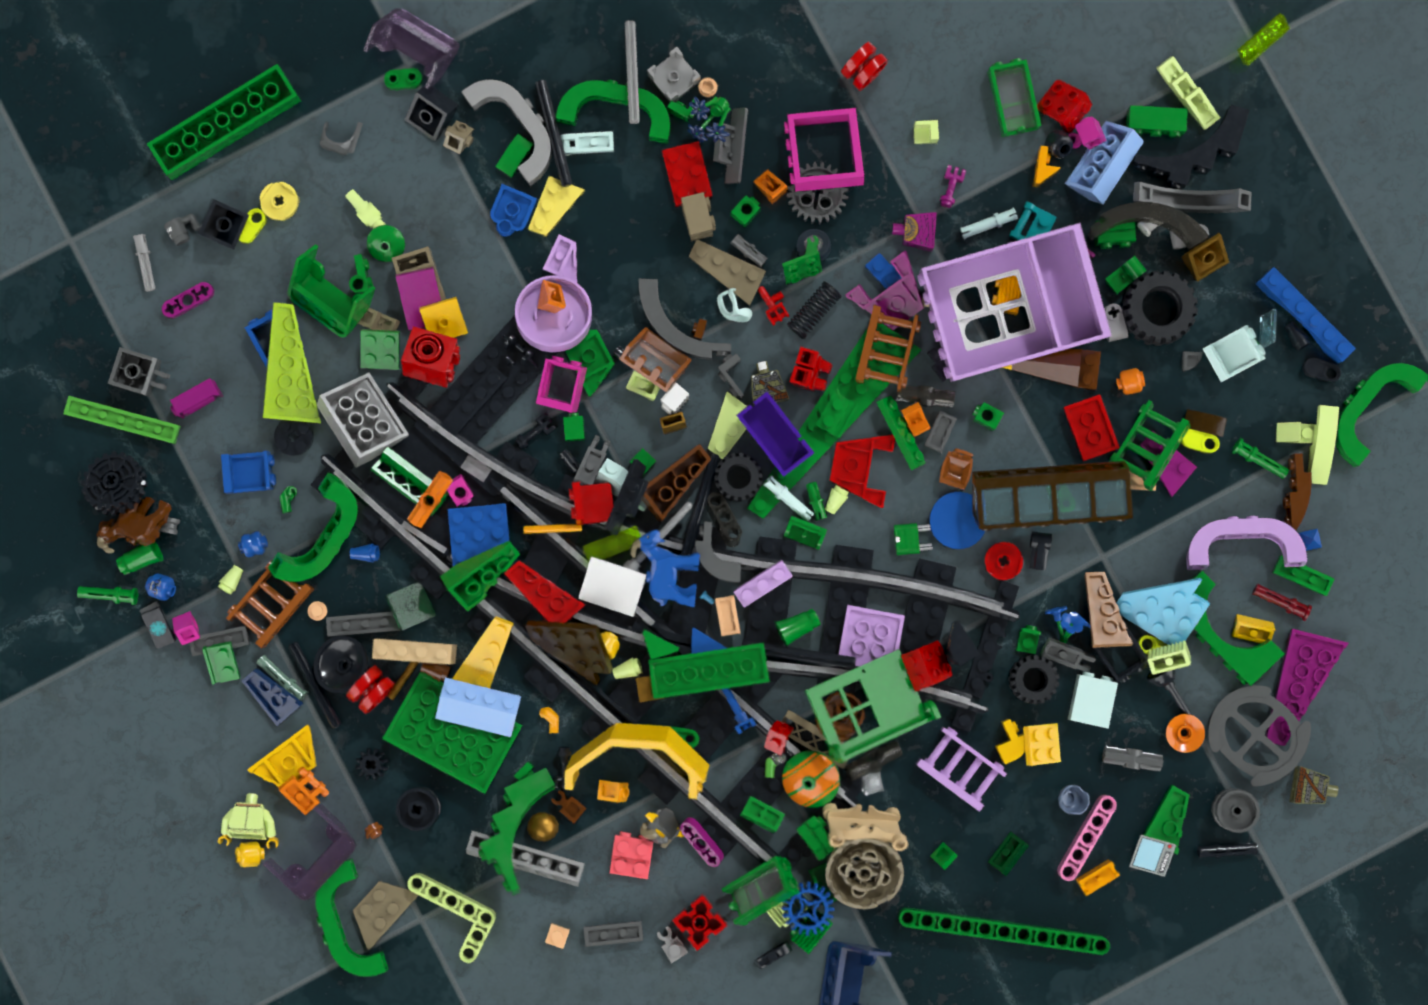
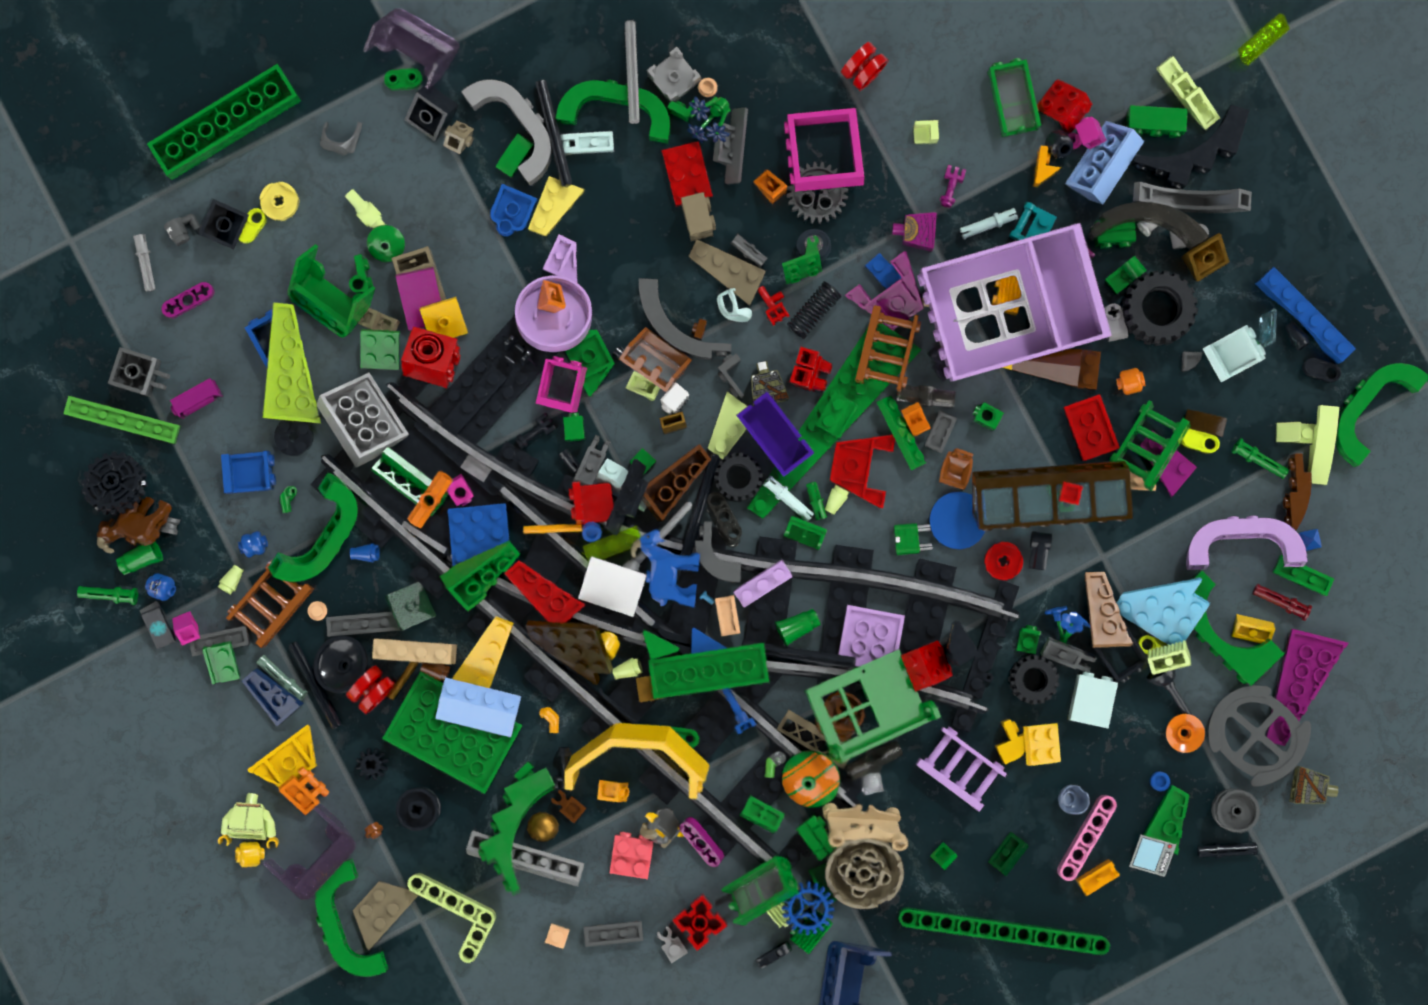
(591, 531): none -> blue tile
(745, 219): green brick -> none
(778, 737): red bracket -> none
(1070, 493): none -> red plate
(1132, 758): dark grey piece -> none
(1159, 781): none -> blue tile

